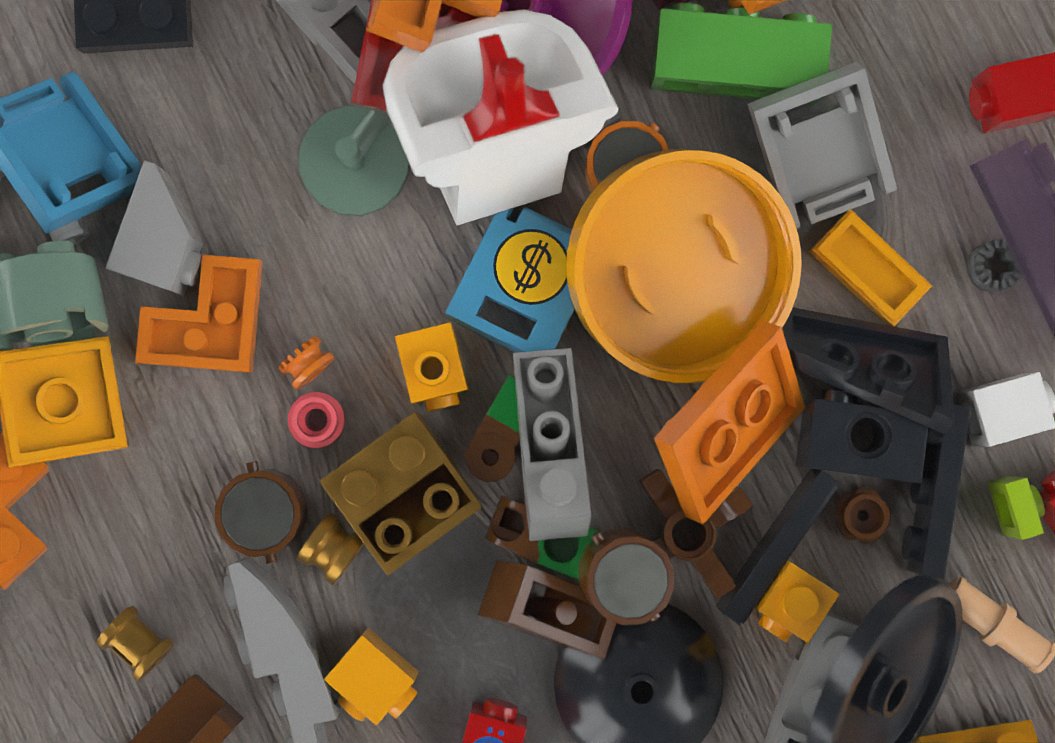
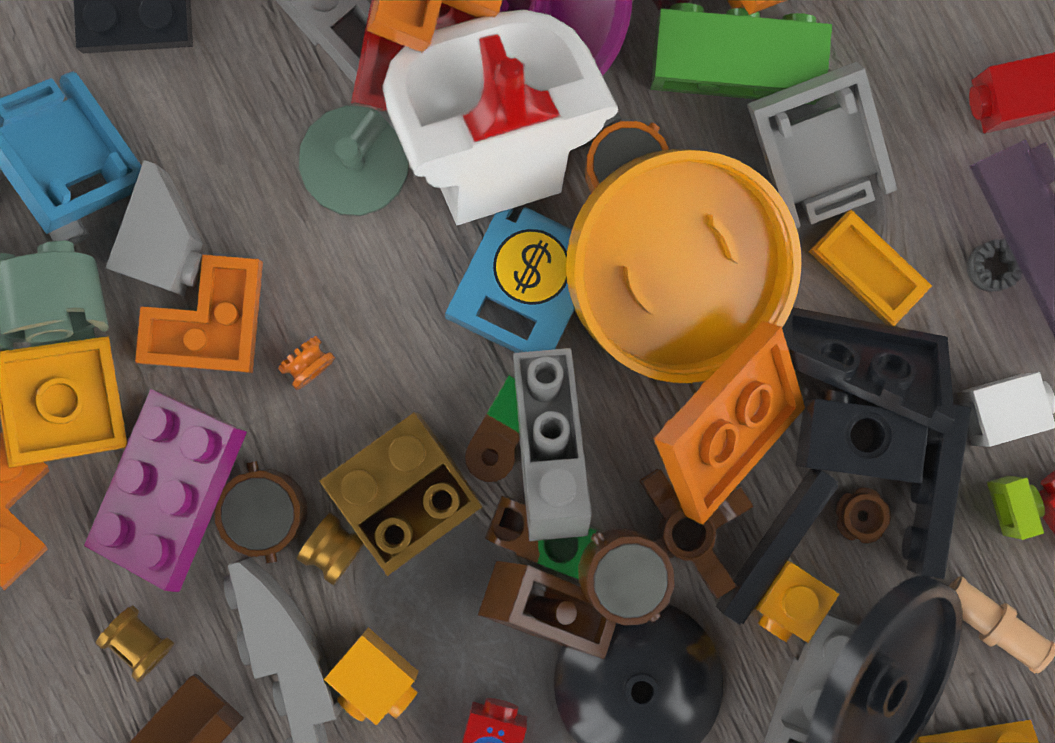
(165, 490): none -> magenta plate
(299, 415): coral plate -> none
(432, 366): light orange brick -> none

